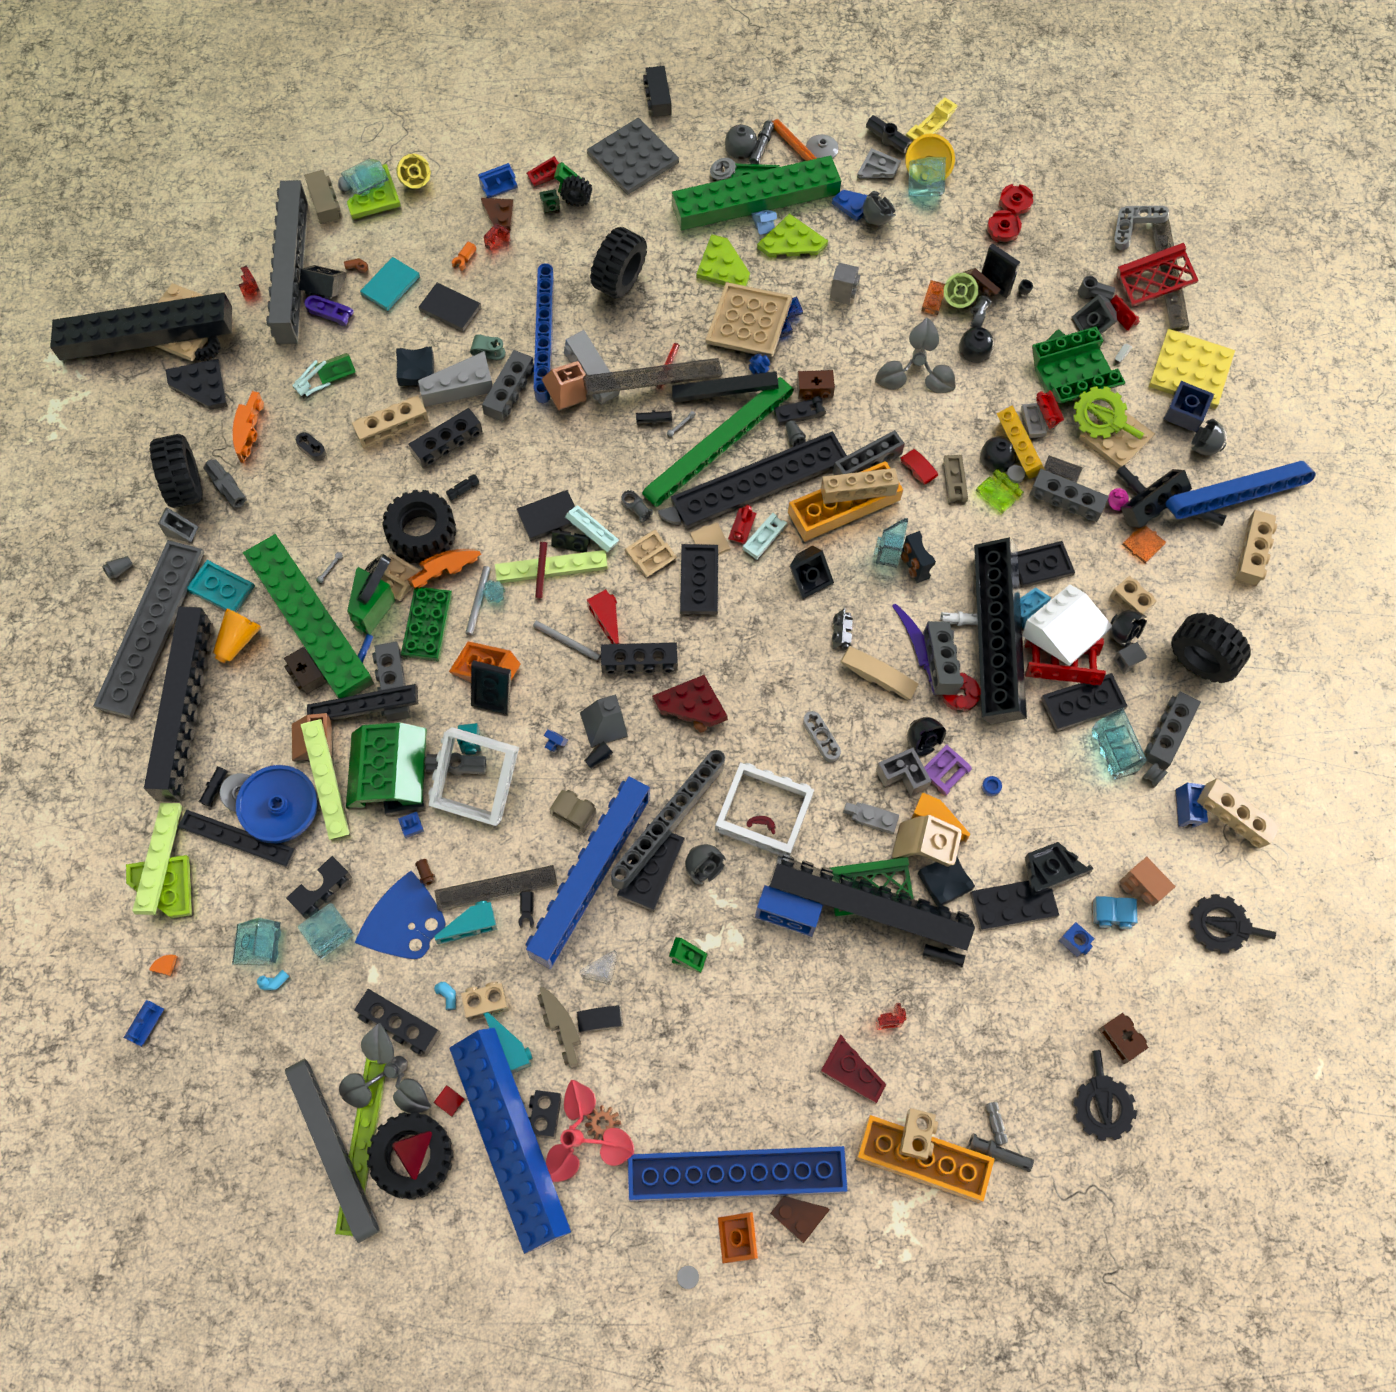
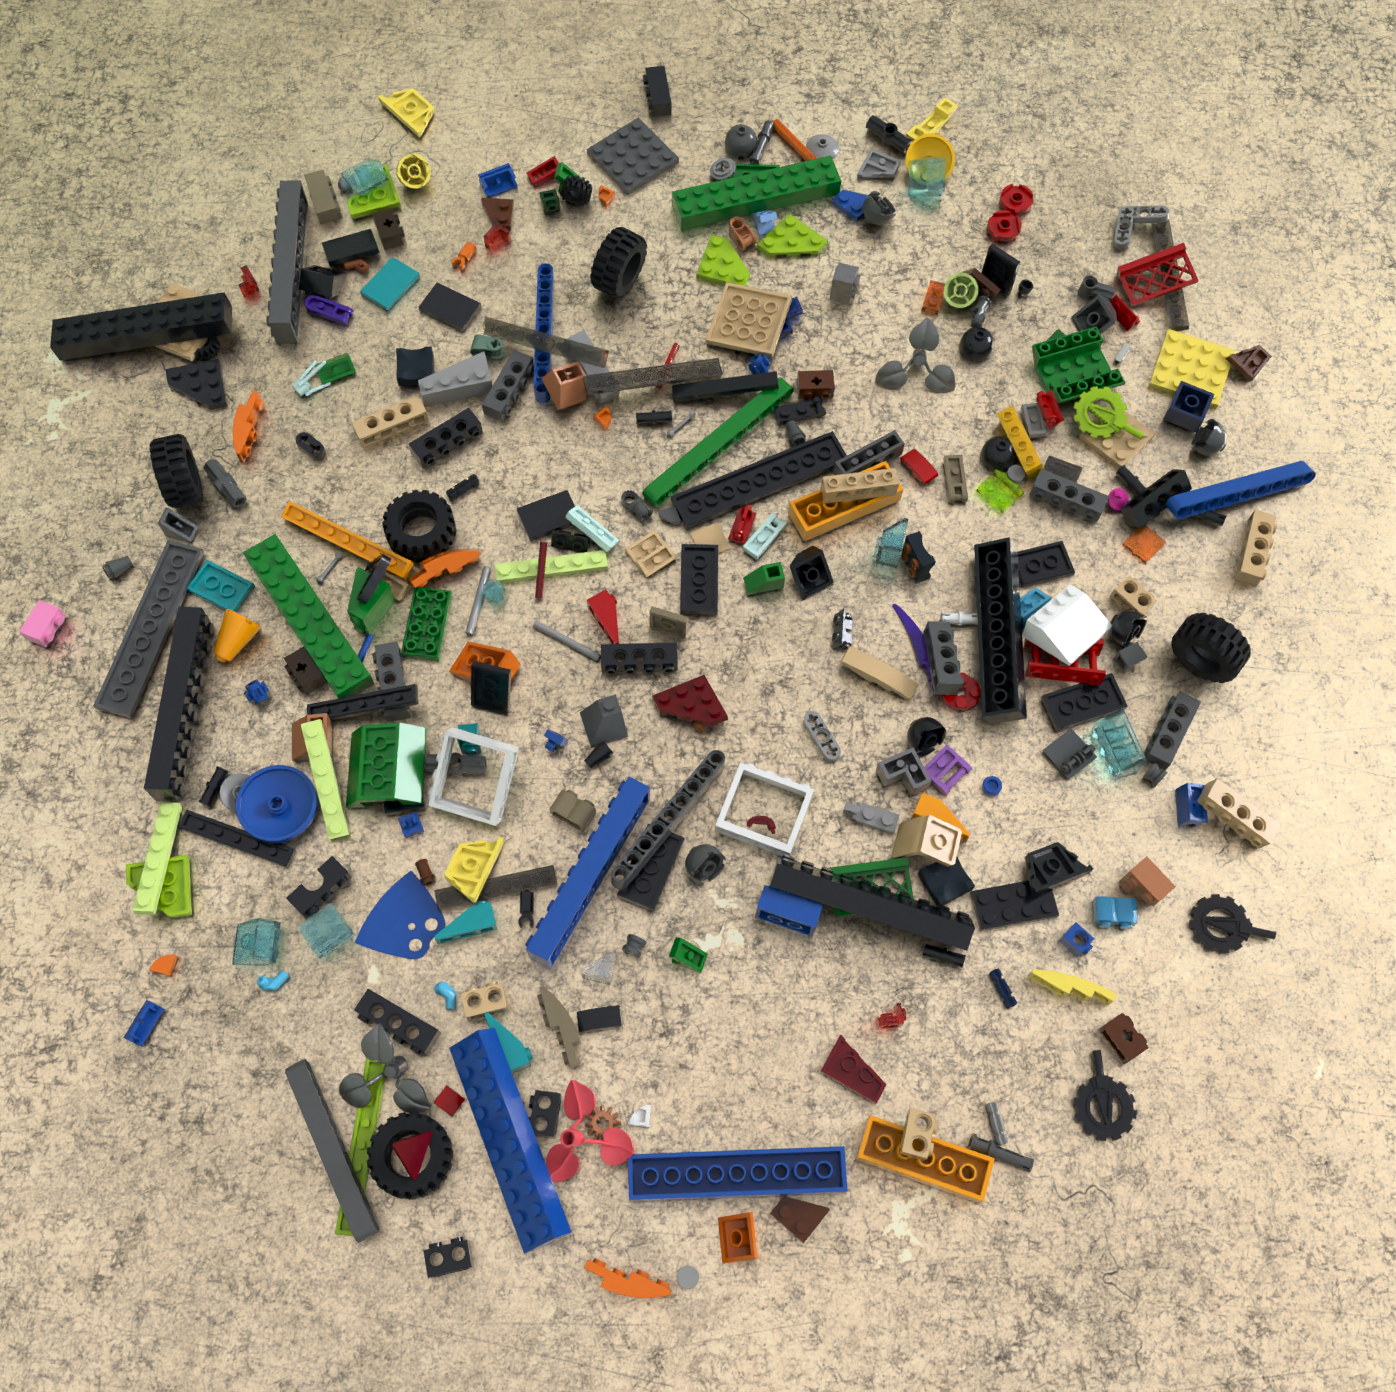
(42, 623): none -> bright pink brick
(256, 691): none -> blue gear
(344, 538): none -> light orange plate
(350, 247): none -> black tile
(388, 228): none -> dark brown brick
(409, 109): none -> light yellow wing
(449, 1263): none -> black brick
(472, 866): none -> light yellow wing
(545, 342): none -> clear smoke plate
(603, 418): none -> orange tile
(605, 195): none -> orange tile
(634, 945): none -> dark grey wheel
(635, 1286): none -> orange slope
(640, 1117): none -> white tile
(668, 622): none -> dark tan tile
(741, 233): none -> nougat piece
(765, 578): none -> green slope
(1003, 988): none -> dark blue axle
(1064, 984): none -> light yellow slope
(1070, 753): none -> dark grey hinge
(1249, 361): none -> reddish brown wing

